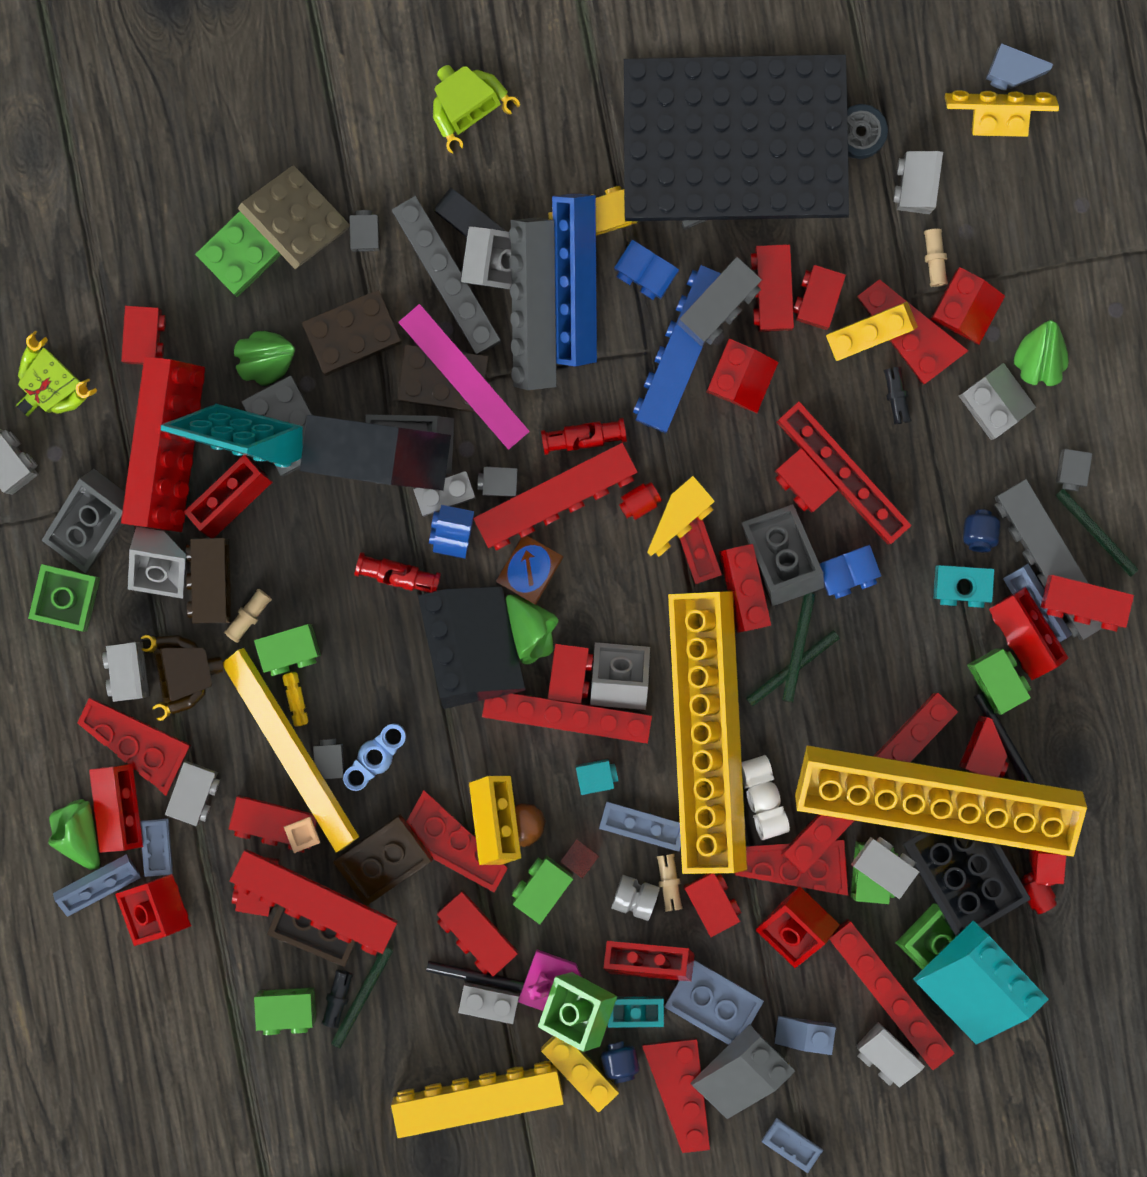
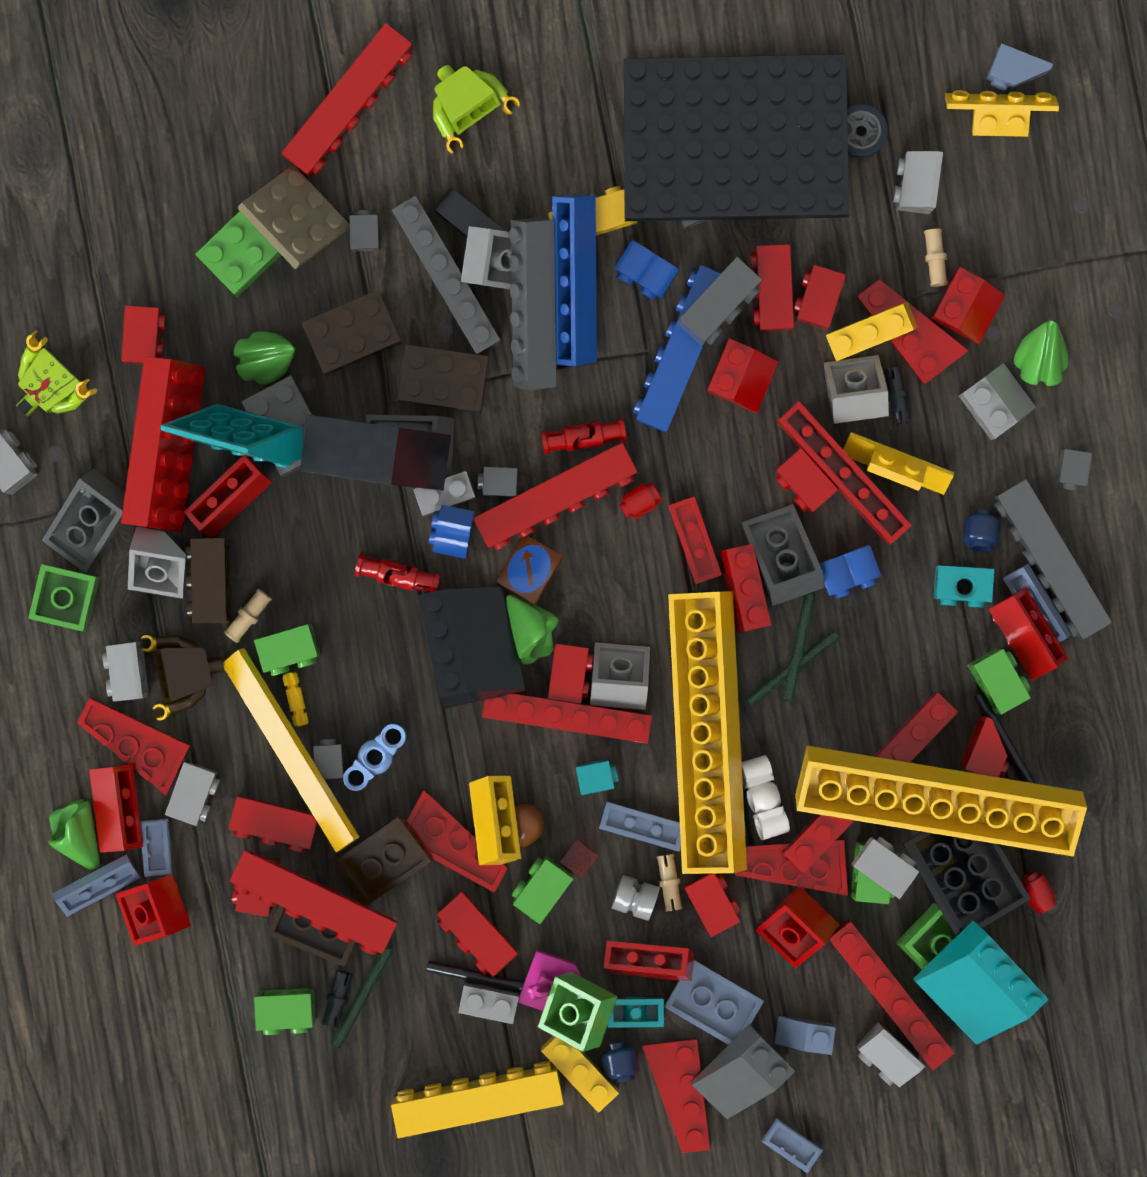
(302, 834): light nougat tile -> none
(348, 100): none -> red brick
(464, 376): dark pink tile -> none
(682, 508): yellow slope -> none
(856, 389): none -> light grey slope
(897, 465): none -> yellow bracket
(1047, 867): red brick -> none
(1086, 602): red brick -> none
(1096, 532): clear green bar -> none

